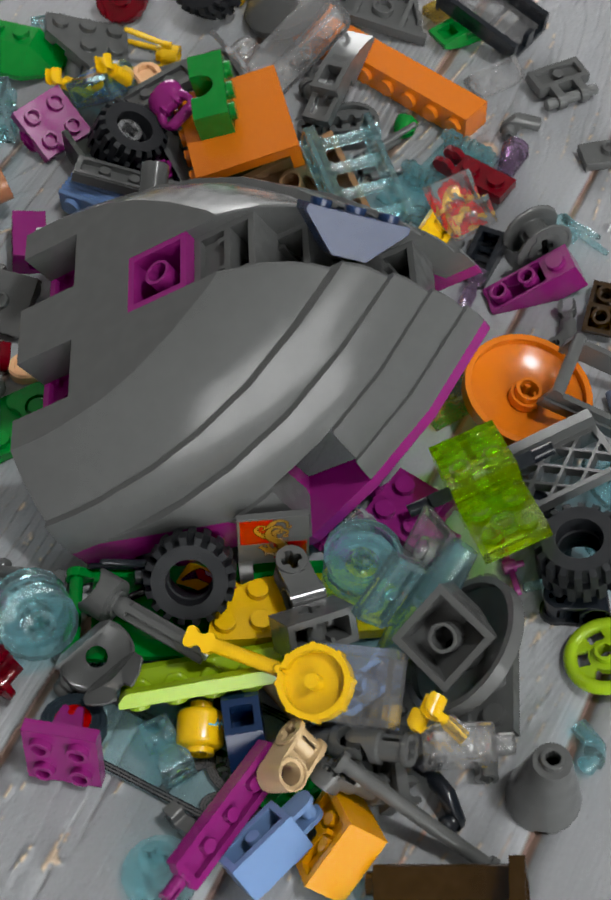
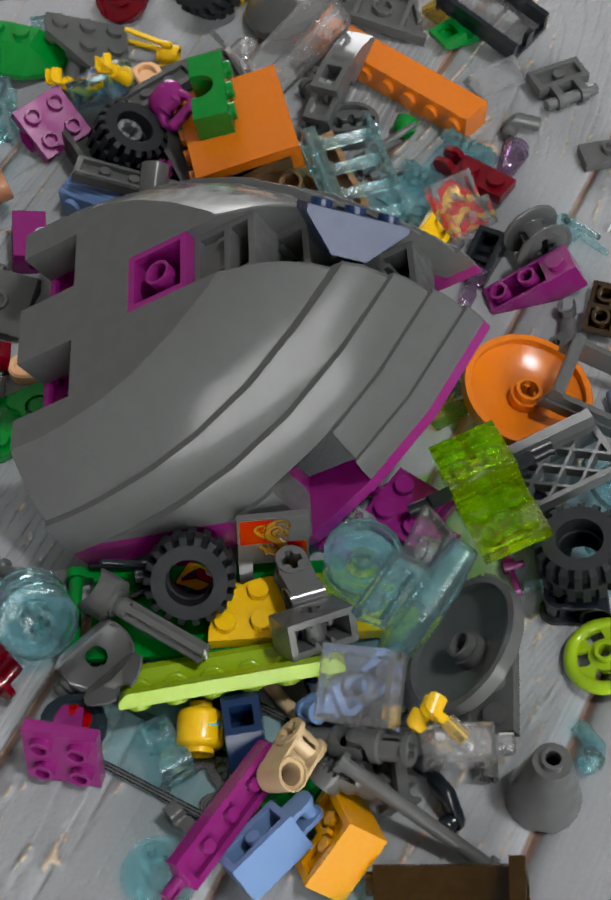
(310, 681): yellow piece -> none
(445, 635): dark grey slope -> none

